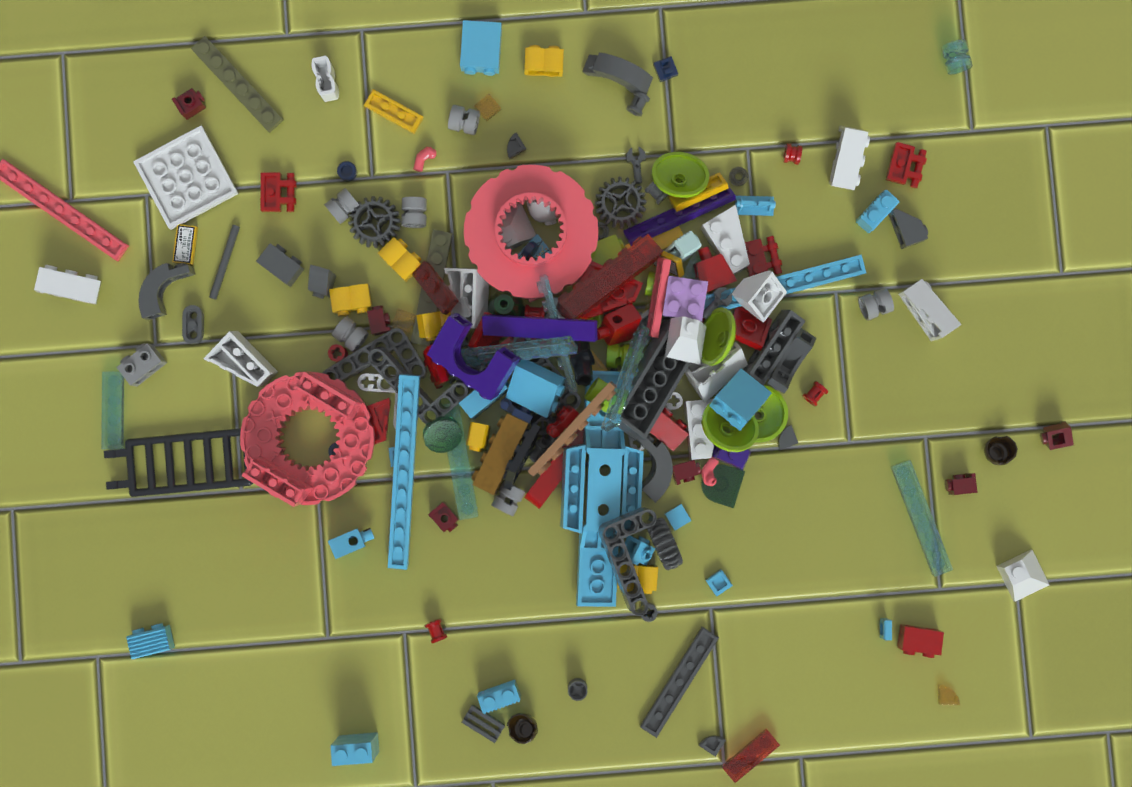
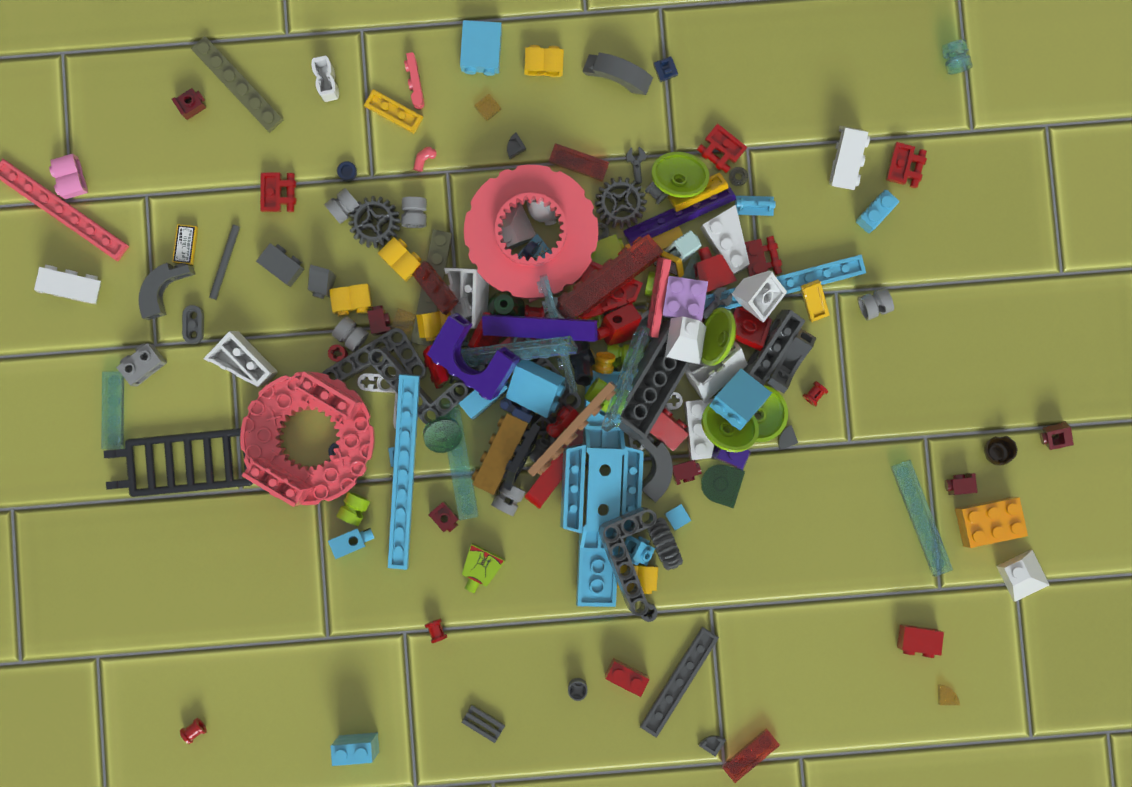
(68, 176): none -> bright pink brick
(150, 642): medium azure brick -> none
(185, 177): white plate -> none
(193, 731): none -> red bush
(353, 508): none -> lime wheel
(380, 419): red wing -> none
(414, 83): none -> coral hinge
(463, 119): light grey wheel -> none
(477, 436): yellow brick -> none
(480, 567): none -> lime torso
(499, 696): medium azure brick -> none
(522, 728): dark brown hair -> none
(579, 162): none -> clear red plate
(604, 362): none -> light orange wheel
(627, 677): none -> red brick
(638, 103): dark grey bush -> none
(707, 472): coral arm -> none
(718, 582): medium azure tile -> none
(725, 144): none -> red plate
(792, 154): red wheel -> none
(814, 300): none -> yellow tile
(885, 628): medium azure tile -> none
(907, 228): dark grey slope -> none
(929, 310): white wedge -> none
(991, 522): none -> light orange brick

